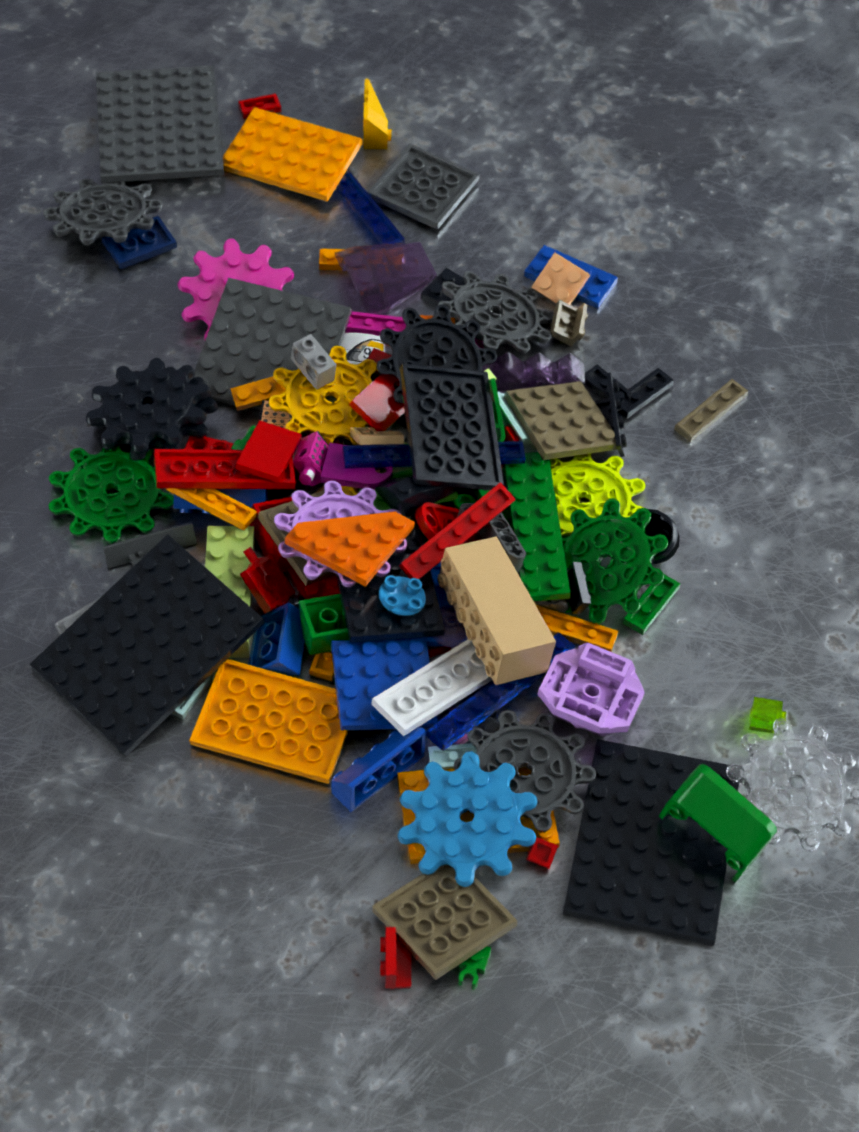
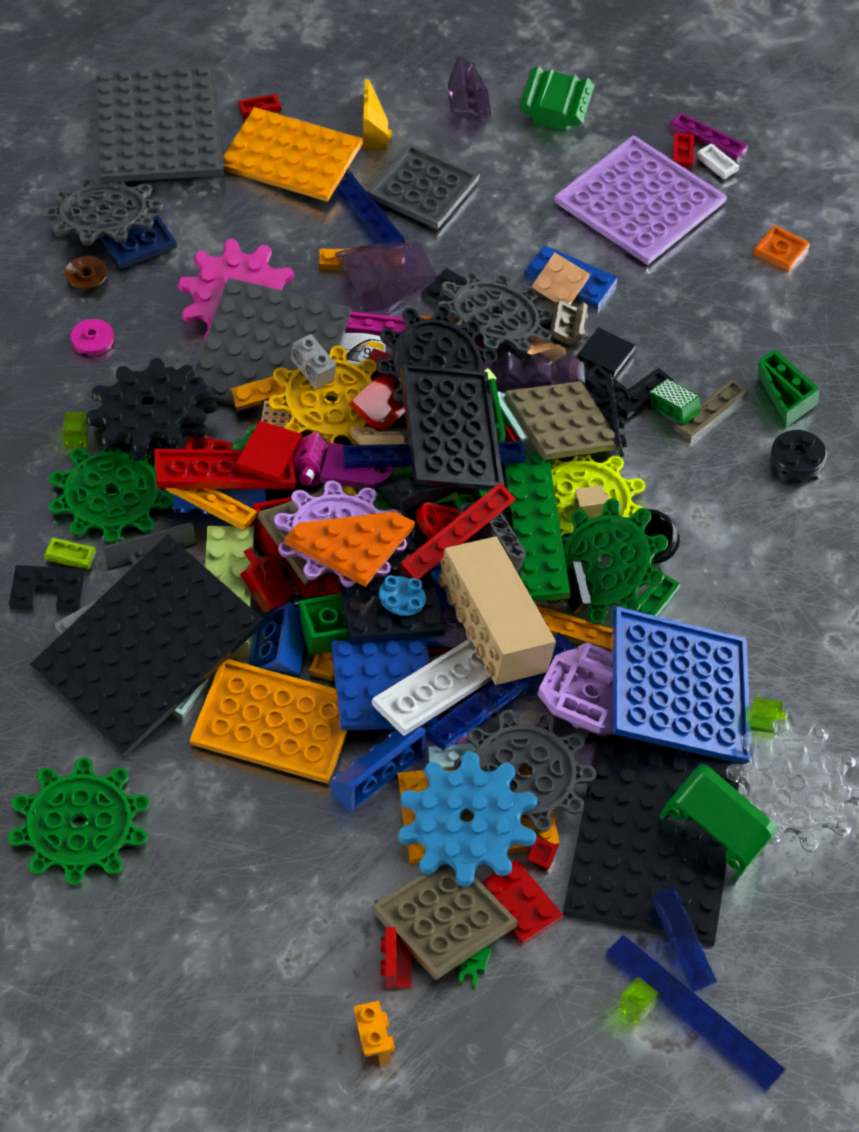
(65, 581): none -> black plate
(70, 553): none -> lime plate
(75, 429): none -> clear neon green brick
(78, 795): none -> green plate
(86, 272): none -> reddish brown dish
(92, 337): none -> dark pink plate
(373, 1032): none -> light orange bracket
(468, 92): none -> clear purple wedge
(525, 901): none -> red plate
(548, 349): none -> light nougat piece
(556, 98): none -> green slope
(590, 500): none -> tan brick
(606, 350): none -> black tile
(638, 1000): none -> clear neon green brick
(640, 199): none -> lavender plate
(675, 401): none -> green panel
(680, 685): none -> plate
(683, 149): none -> red plate
(683, 939): none -> clear blue plate
(697, 1013): none -> clear blue tile
(706, 135): none -> magenta tile
(717, 161): none -> white plate
(781, 248): none -> orange tile
(787, 387): none -> green wedge
(793, 465): none -> black plate

